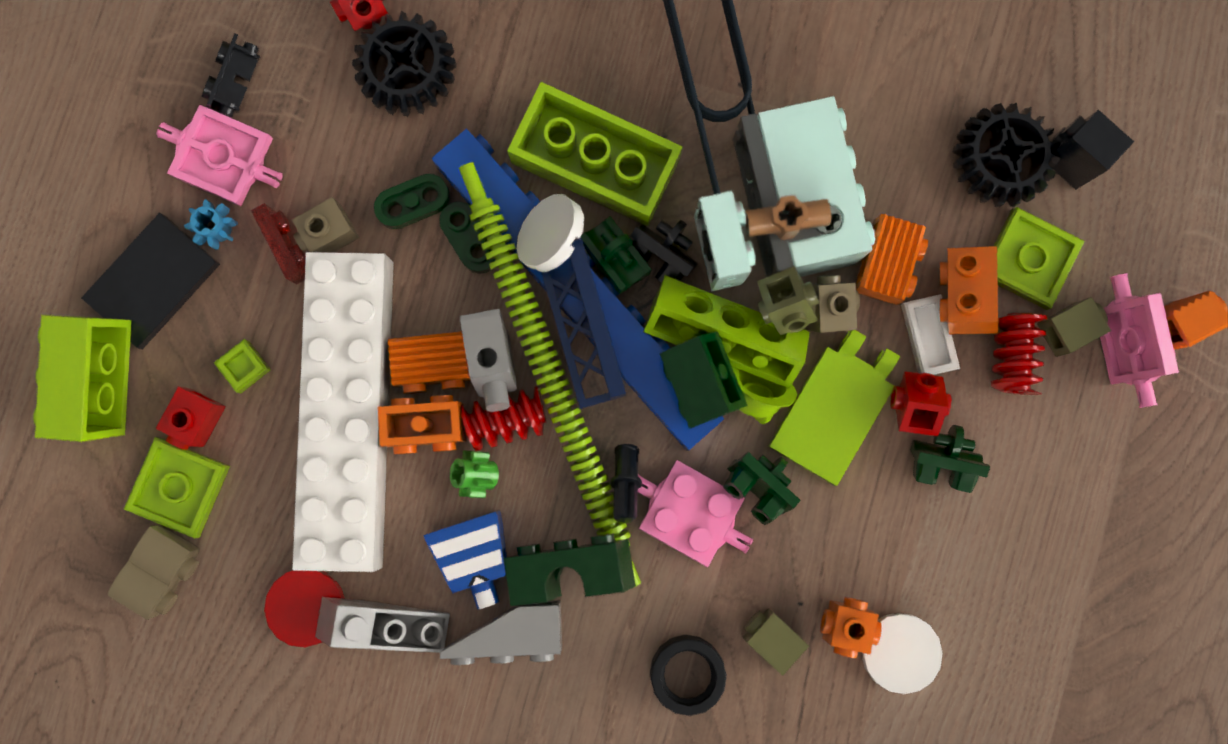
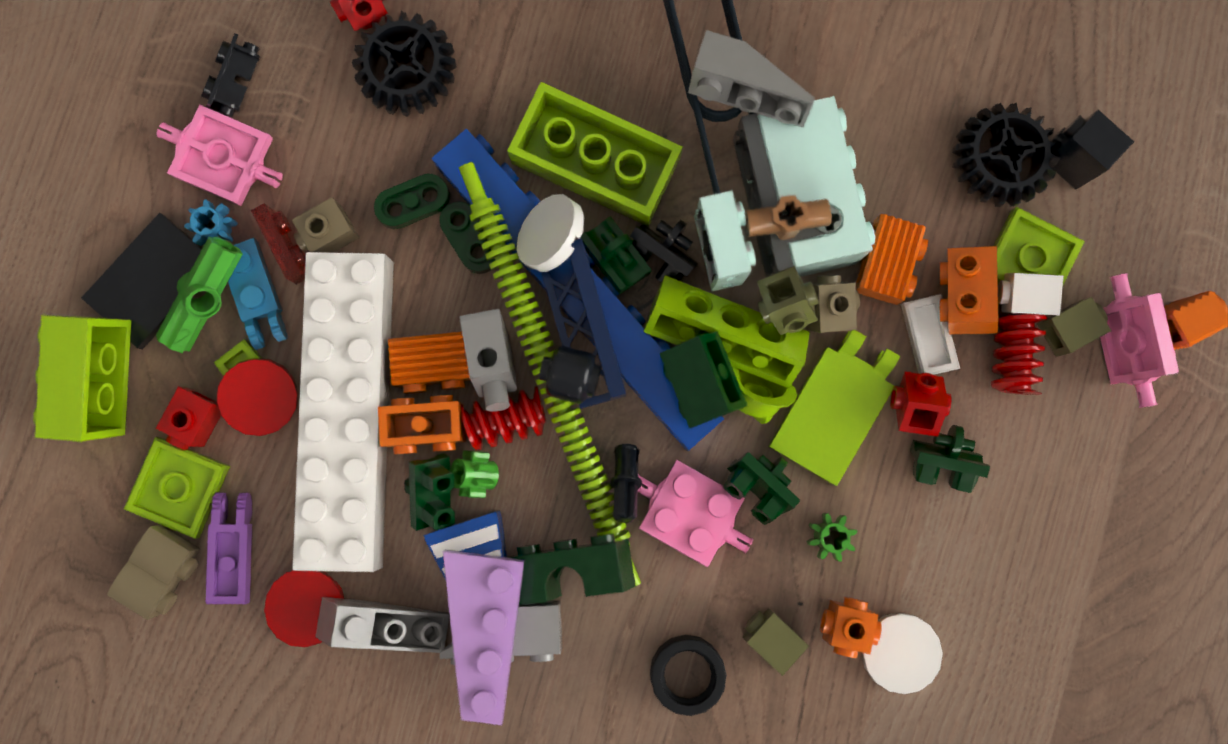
(208, 274): none -> bright green piece
(229, 552): none -> medium lavender hinge
(256, 294): none -> dark azure hinge
(257, 396): none -> red tile
(430, 493): none -> dark green hips
(483, 621): none -> lavender wing
(570, 374): none -> black head
(743, 78): none -> light grey slope
(841, 543): none -> bright green gear
(1030, 293): none -> white brick

